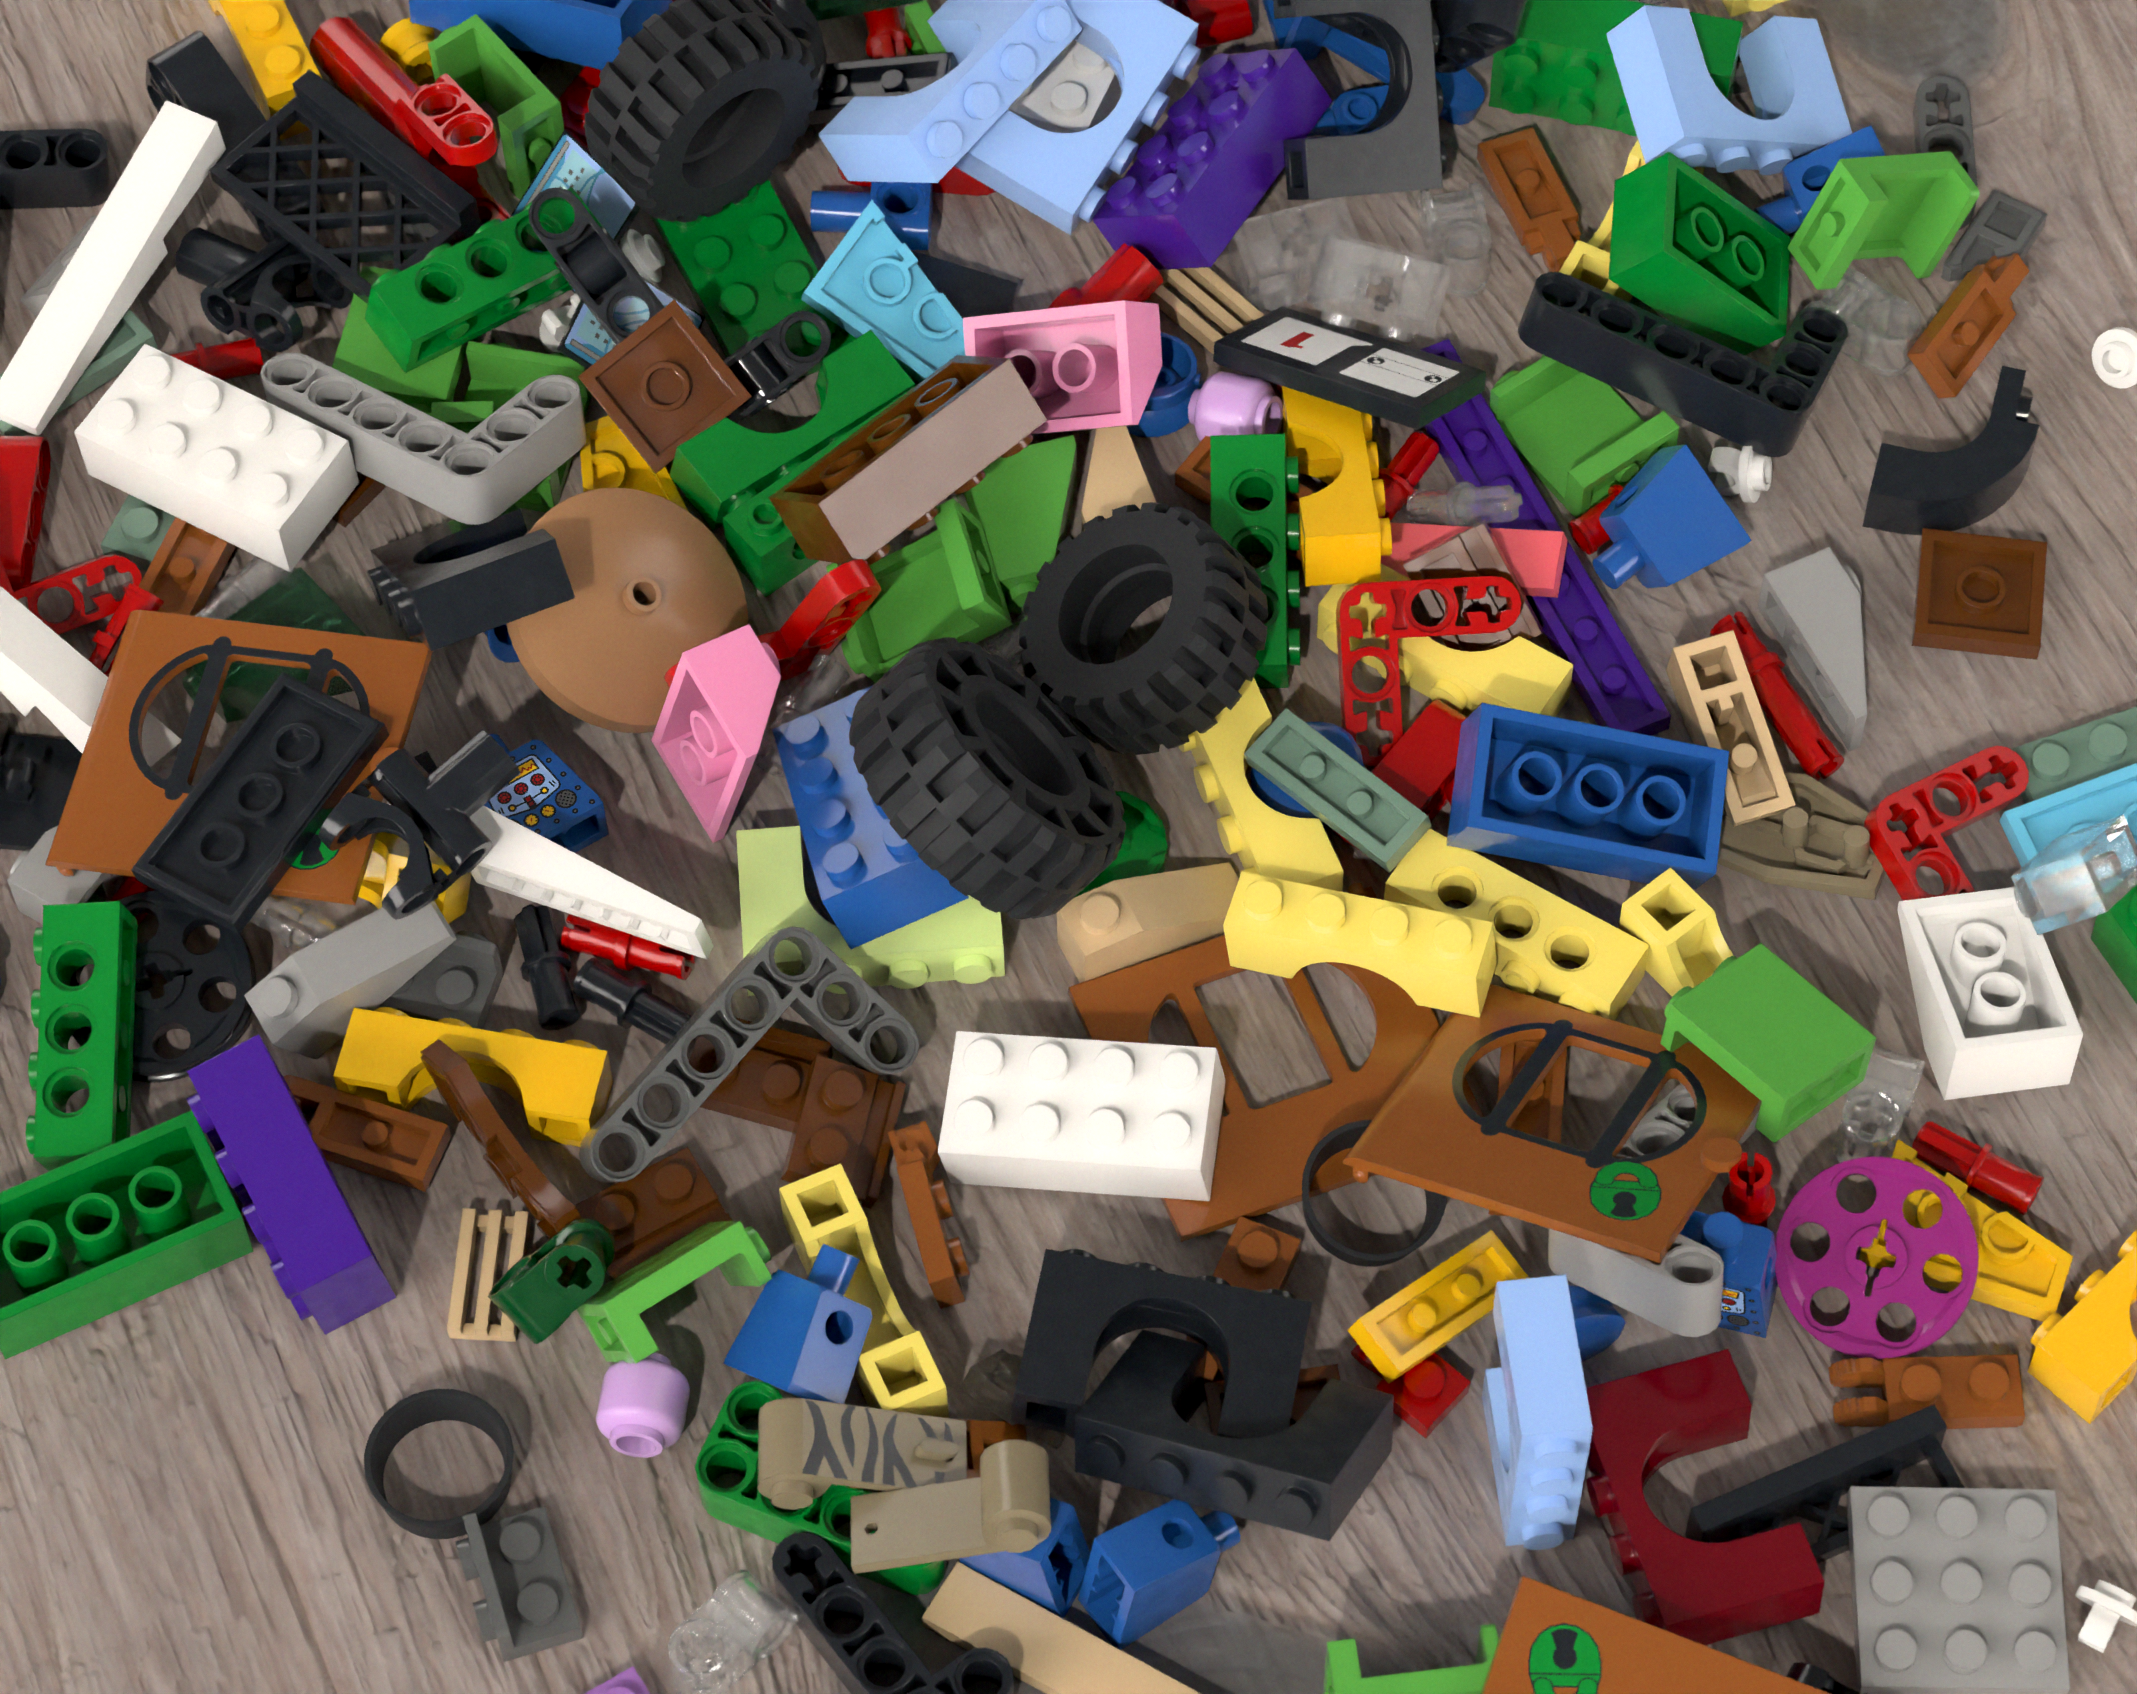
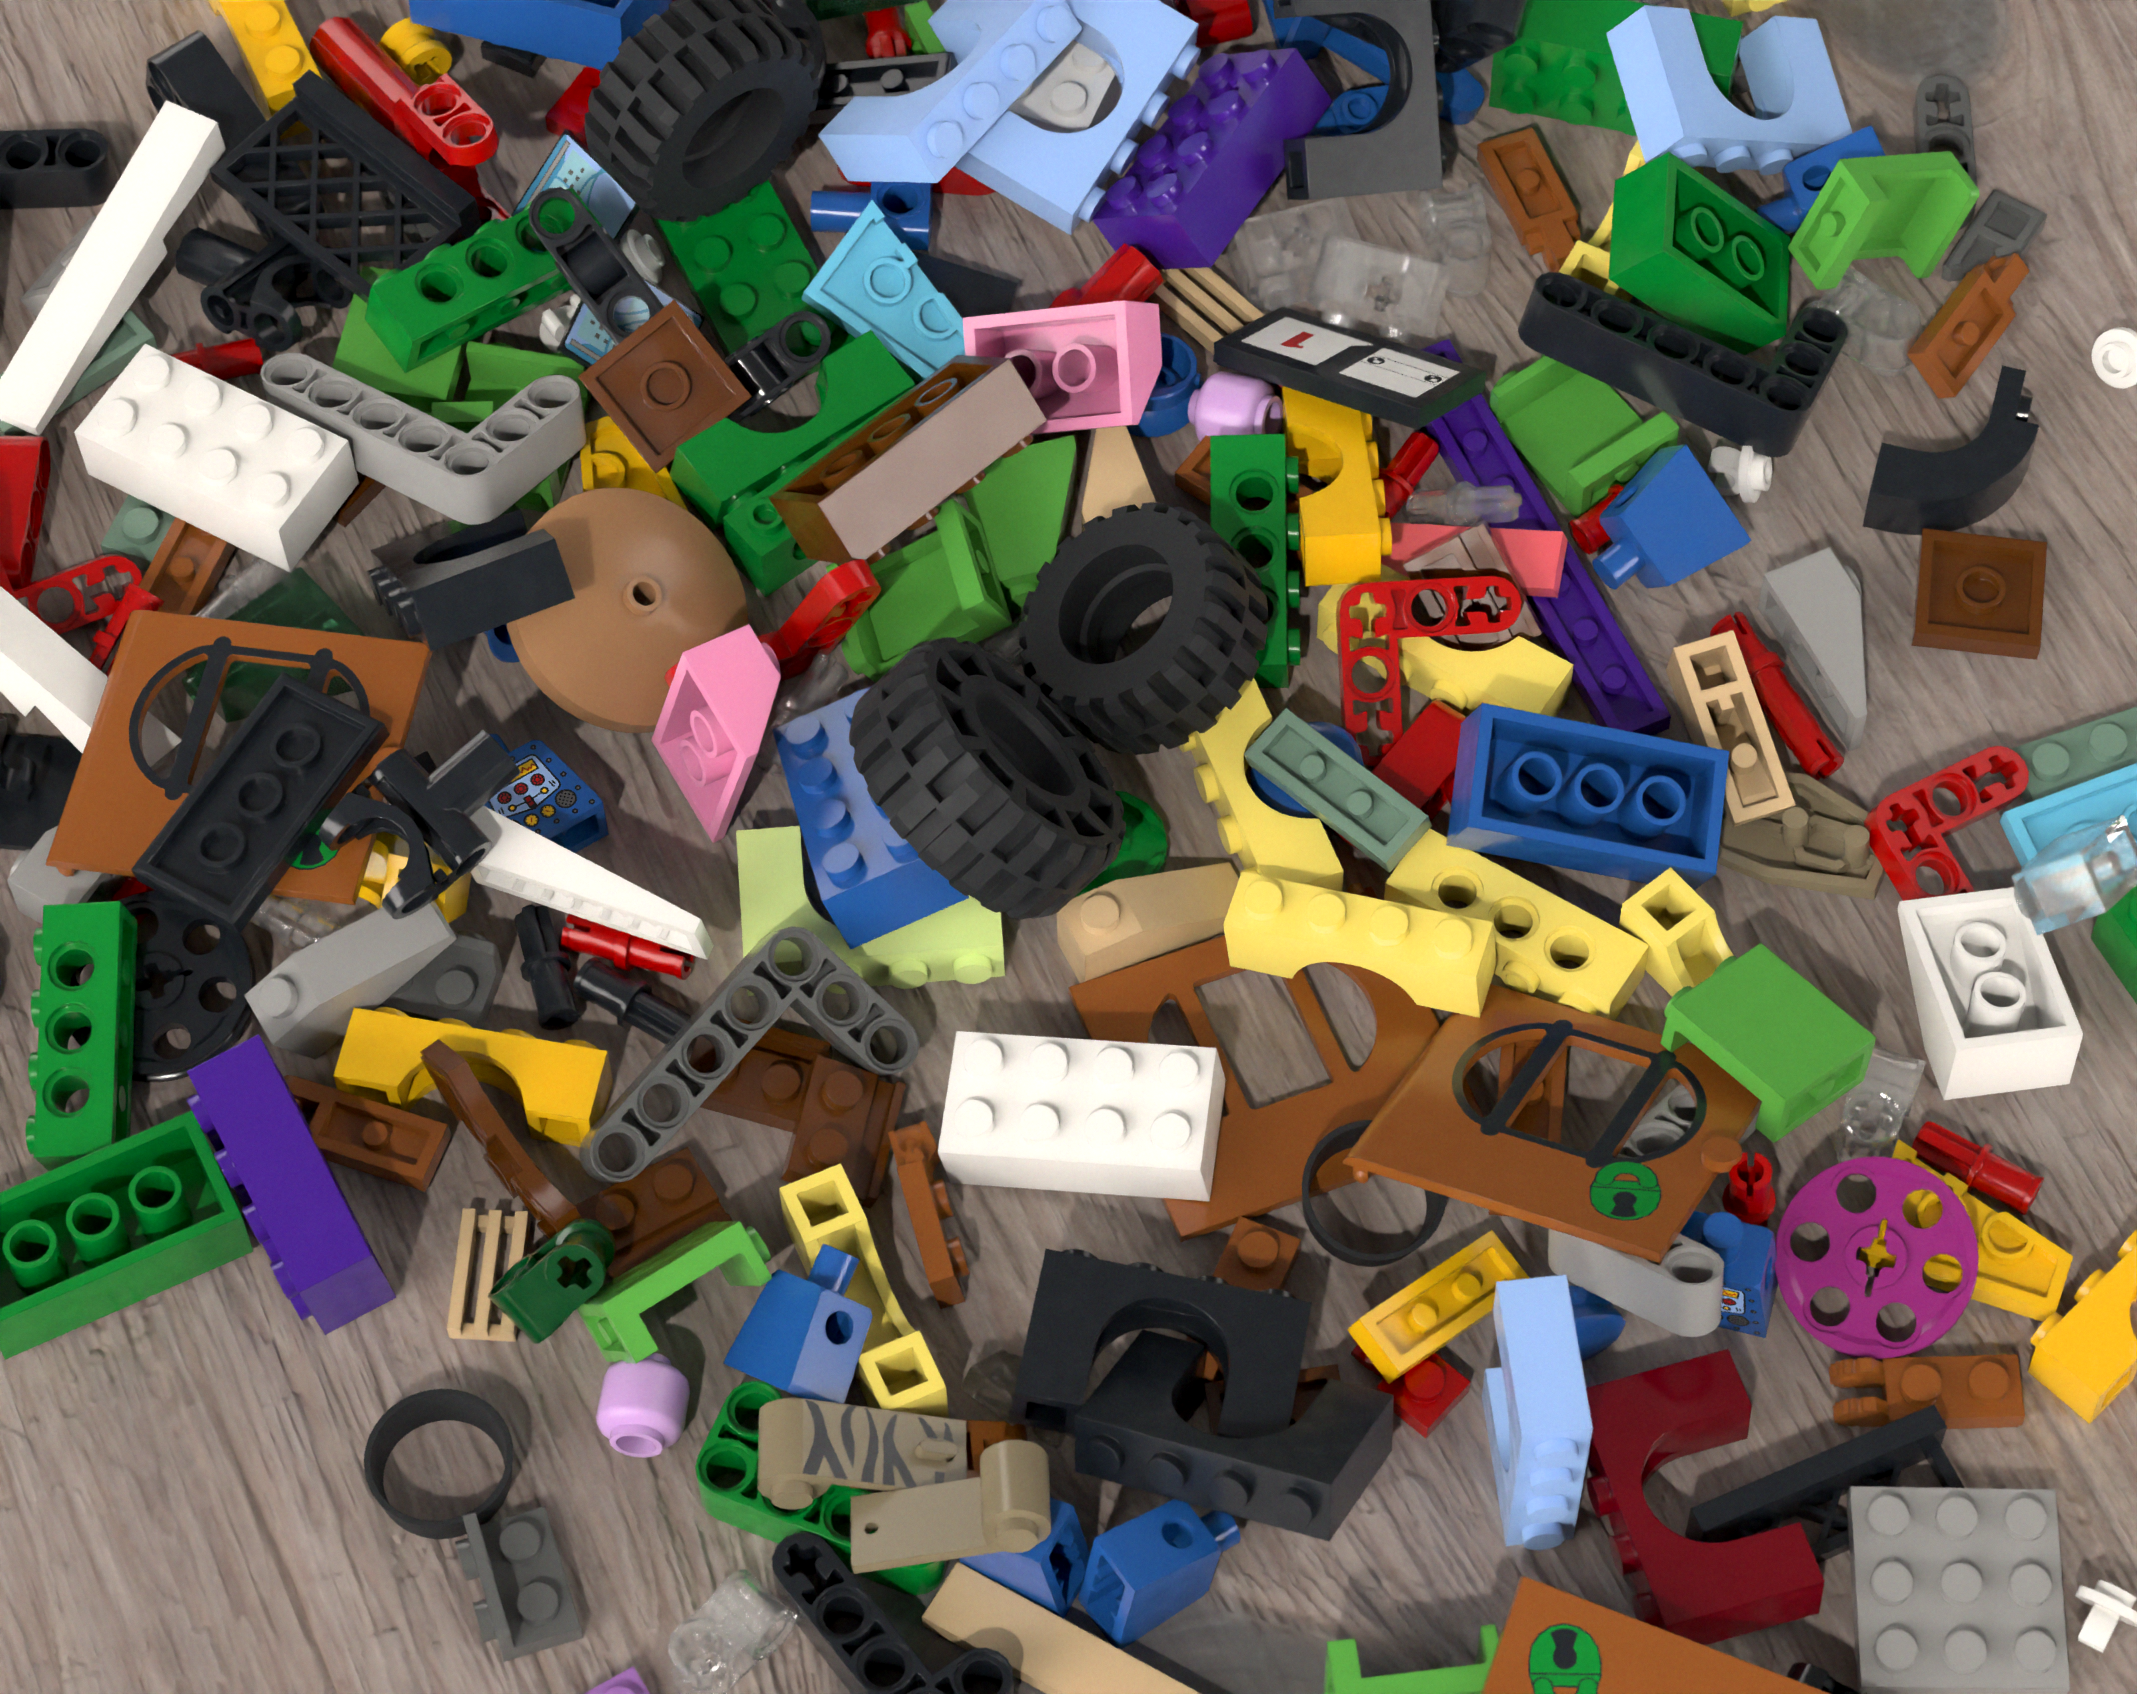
(492, 73): bright green panel -> none

